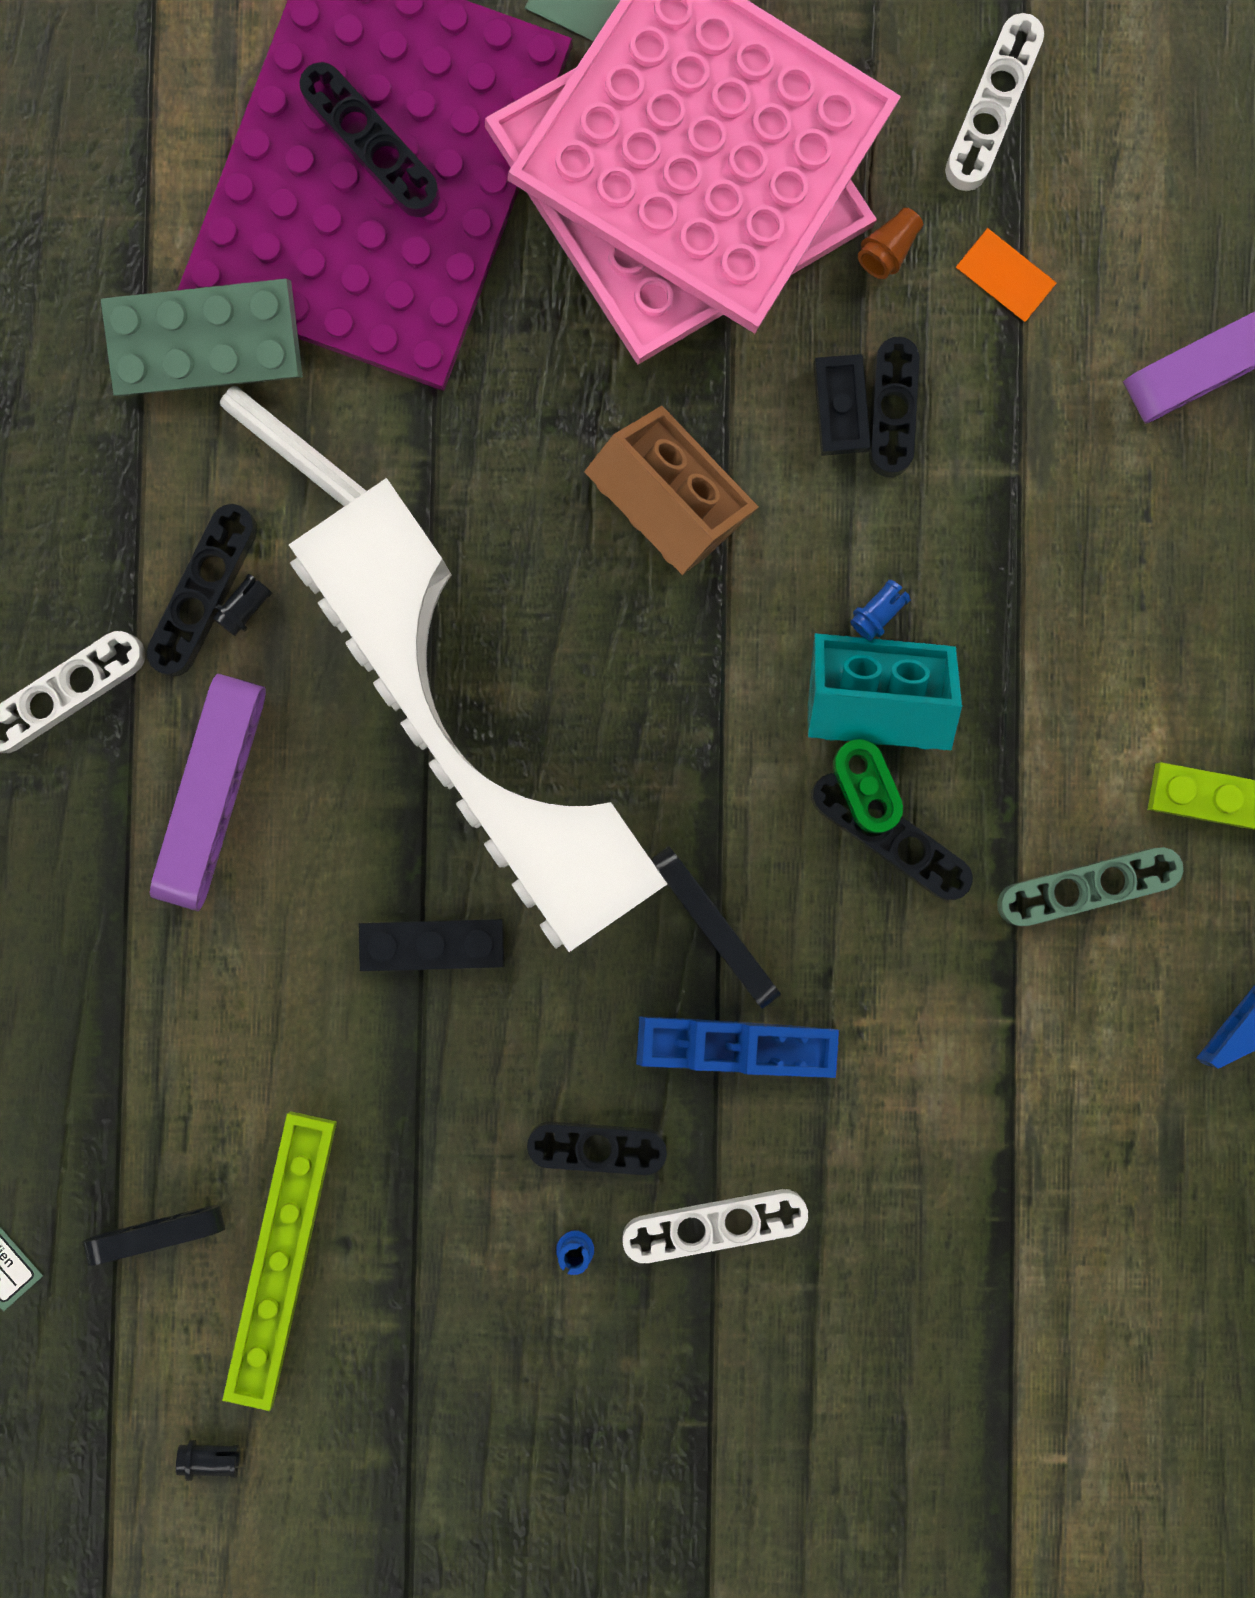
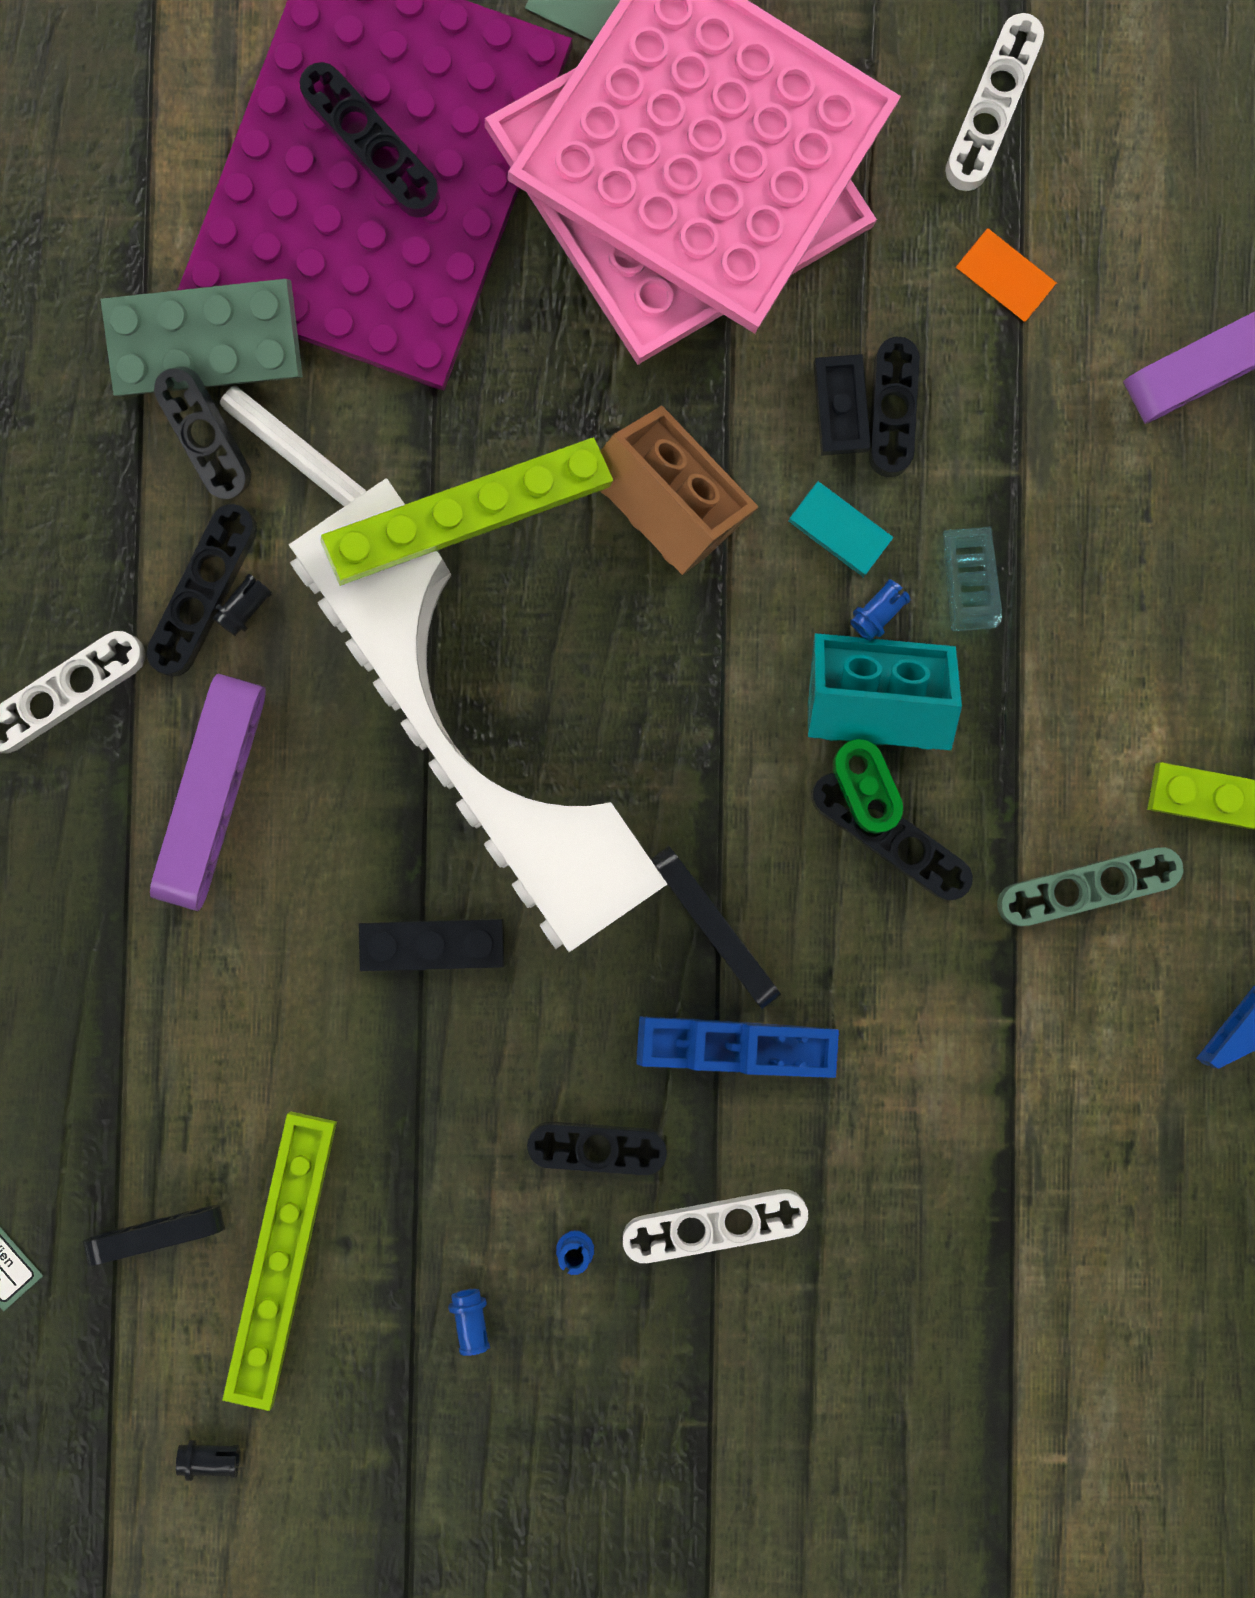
(194, 395): none -> black beam
(465, 511): none -> lime plate
(470, 1322): none -> blue pin
(840, 529): none -> teal tile
(888, 245): dark orange cone -> none
(977, 616): none -> clear light blue slope

